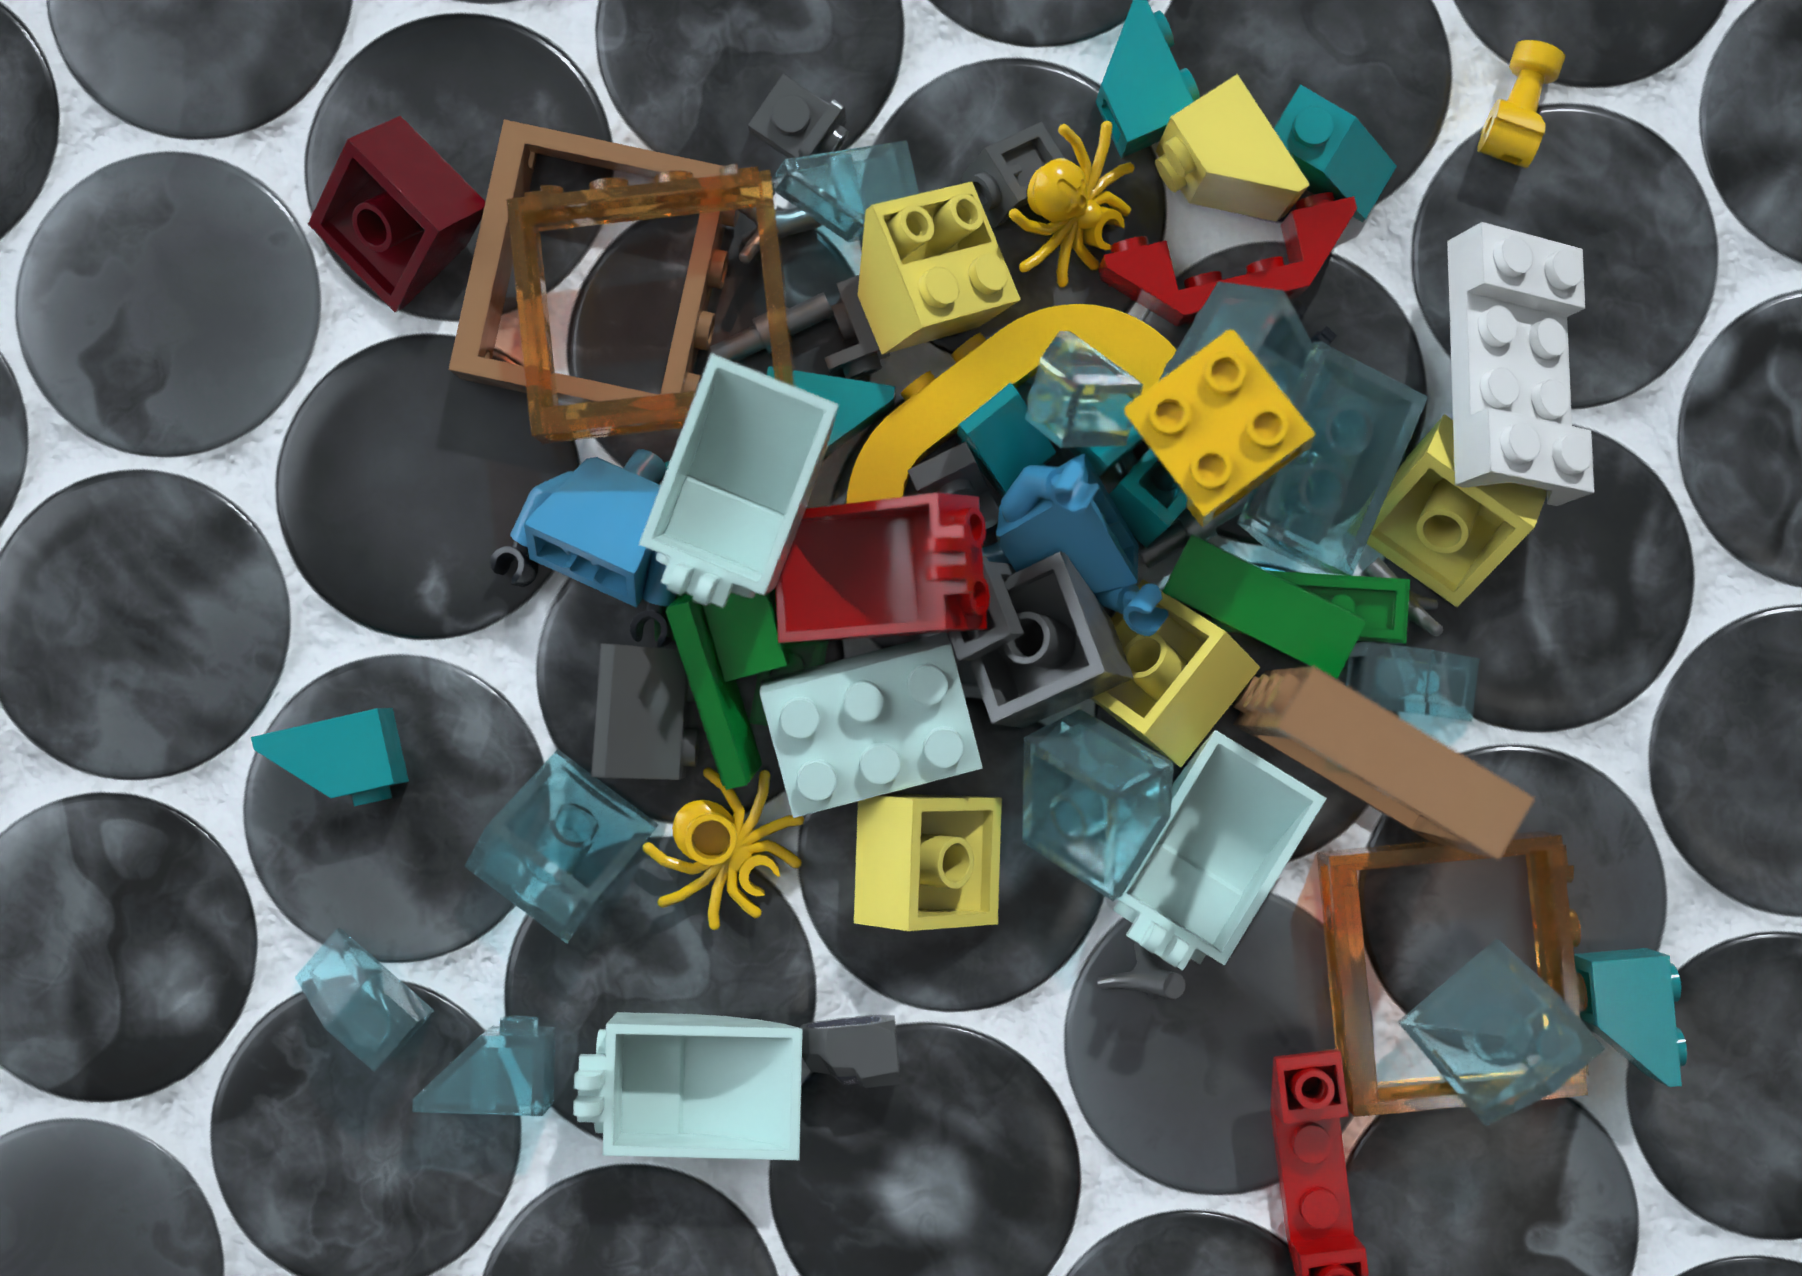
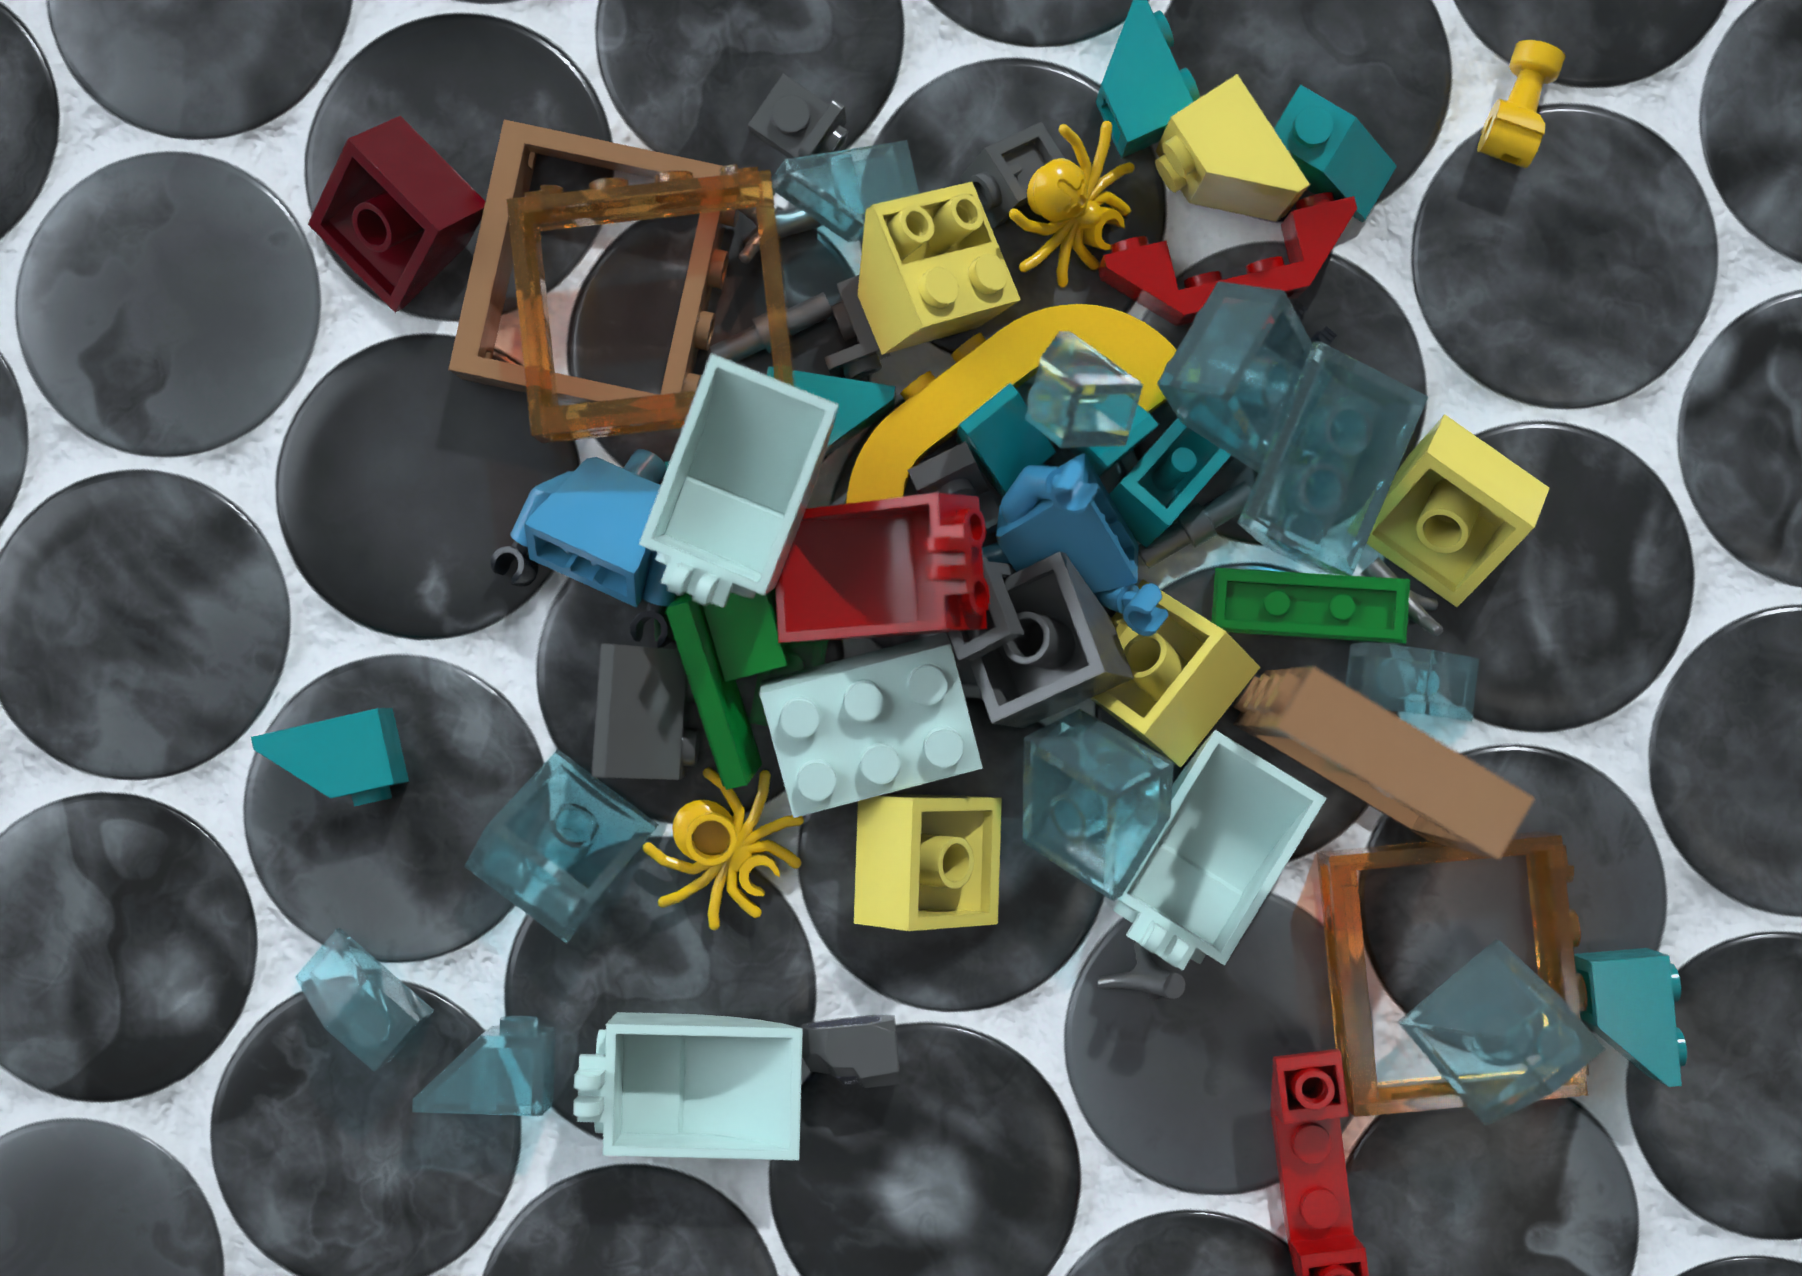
(1219, 426): yellow bracket -> none
(1264, 606): green tile -> none
(1513, 362): white piece -> none

